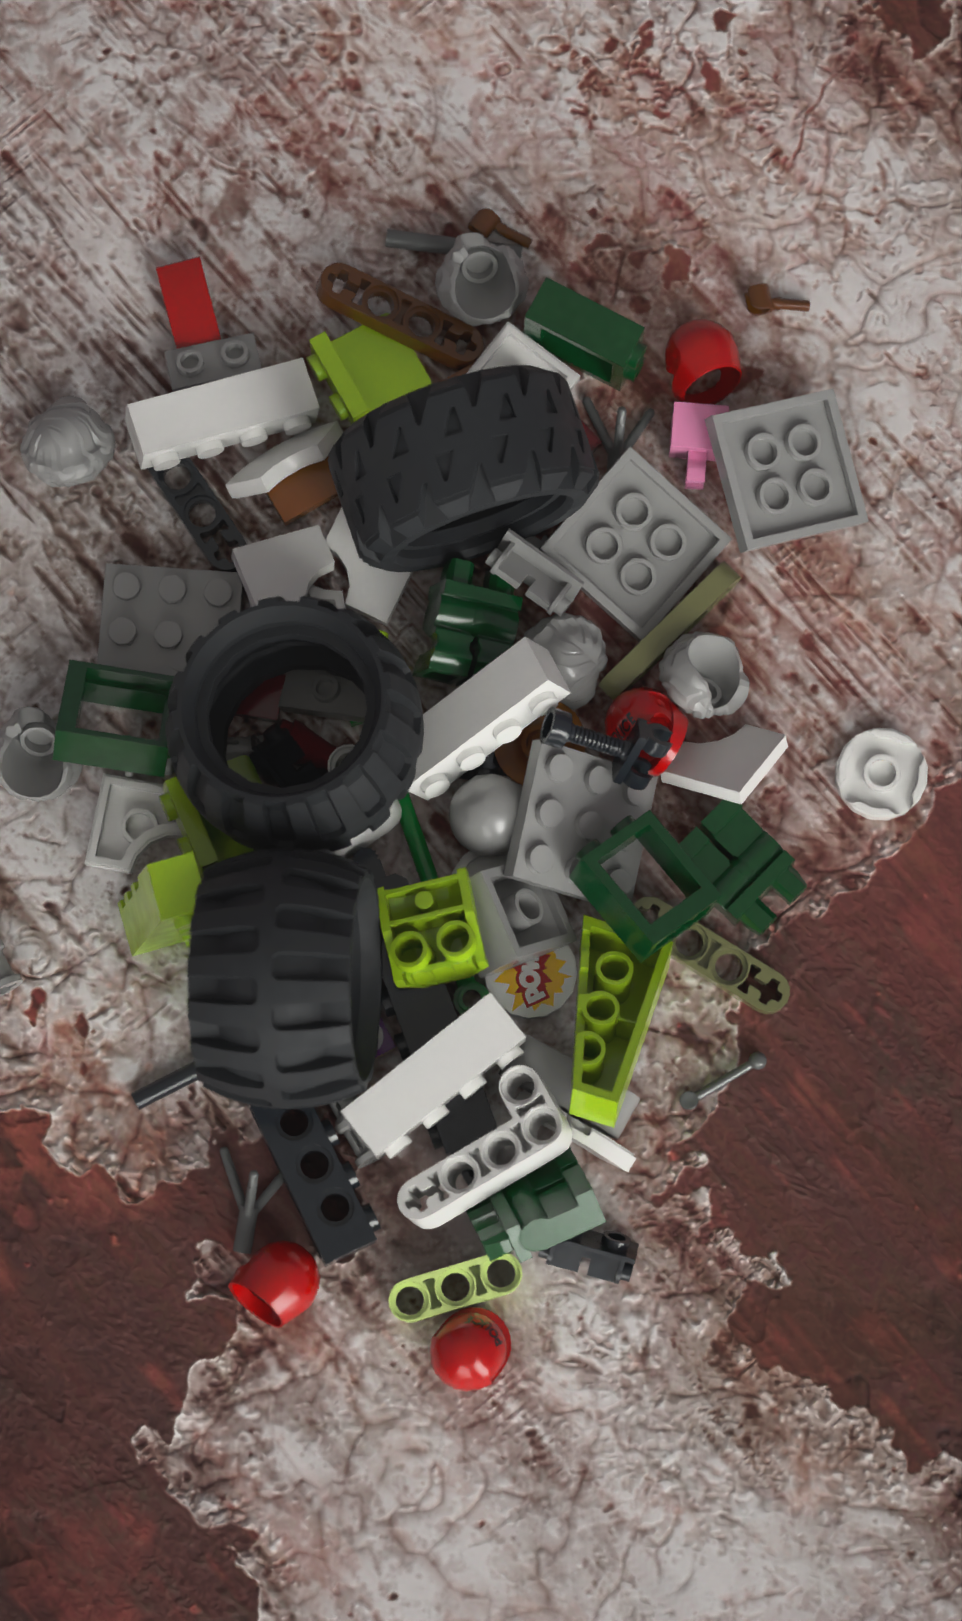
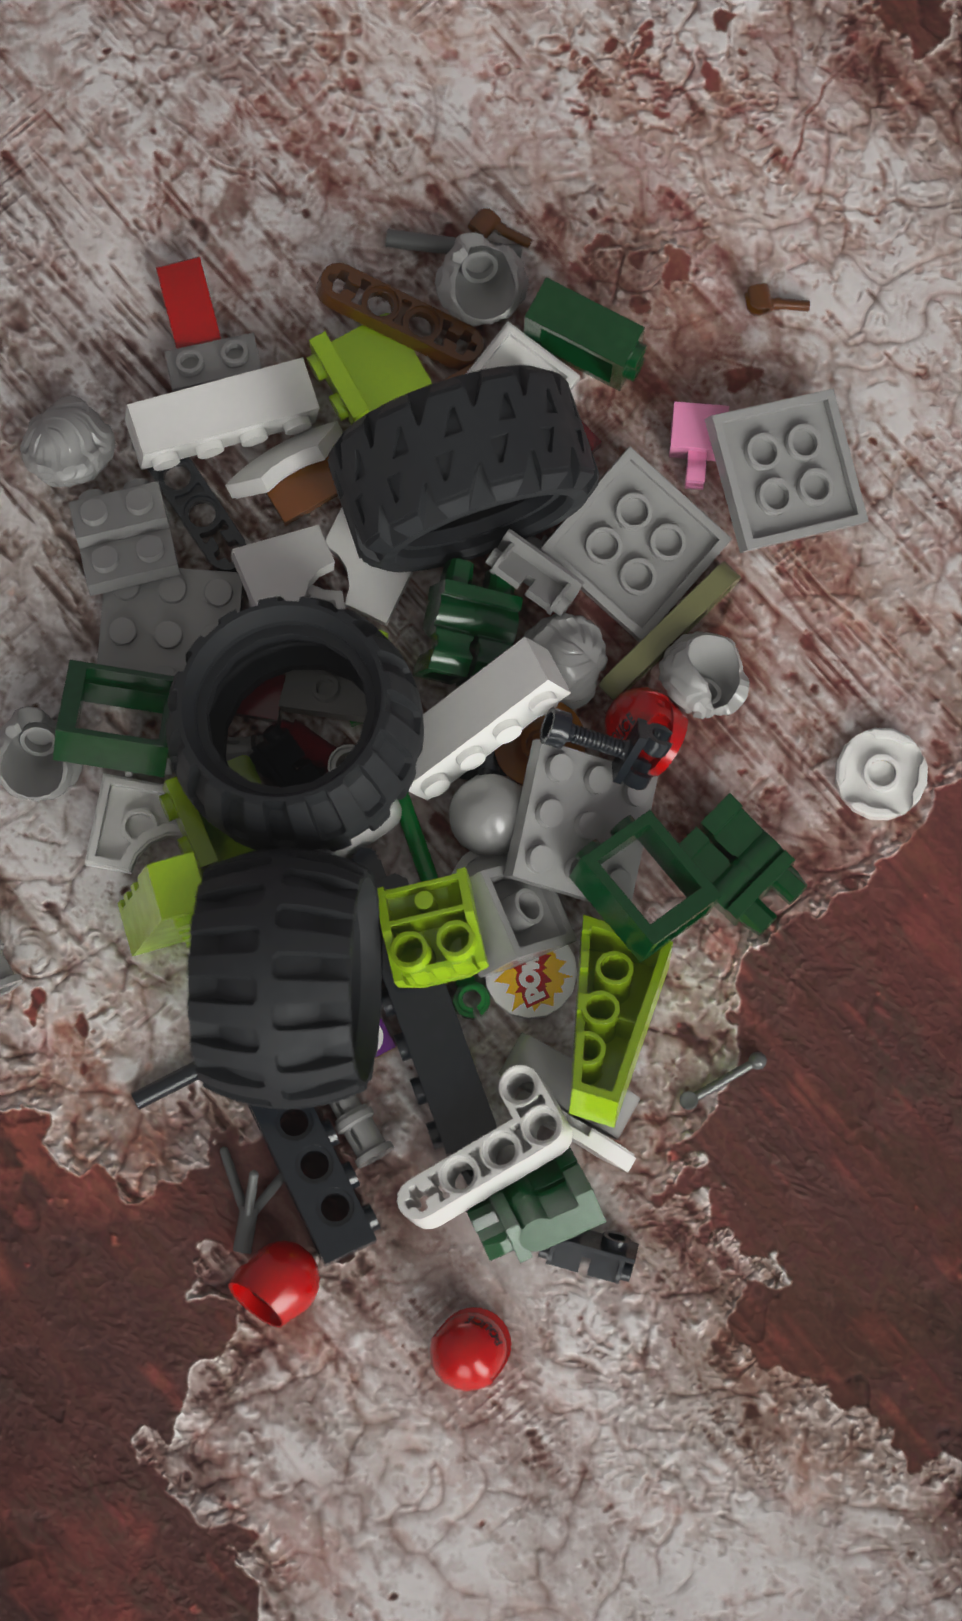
(124, 536): none -> light grey plate
(431, 1288): yellowish green beam -> none
(434, 1076): white brick -> none
(615, 450): dark grey plant -> none
(697, 349): red helmet -> none
(712, 949): olive beam -> none
(727, 766): white tile -> none

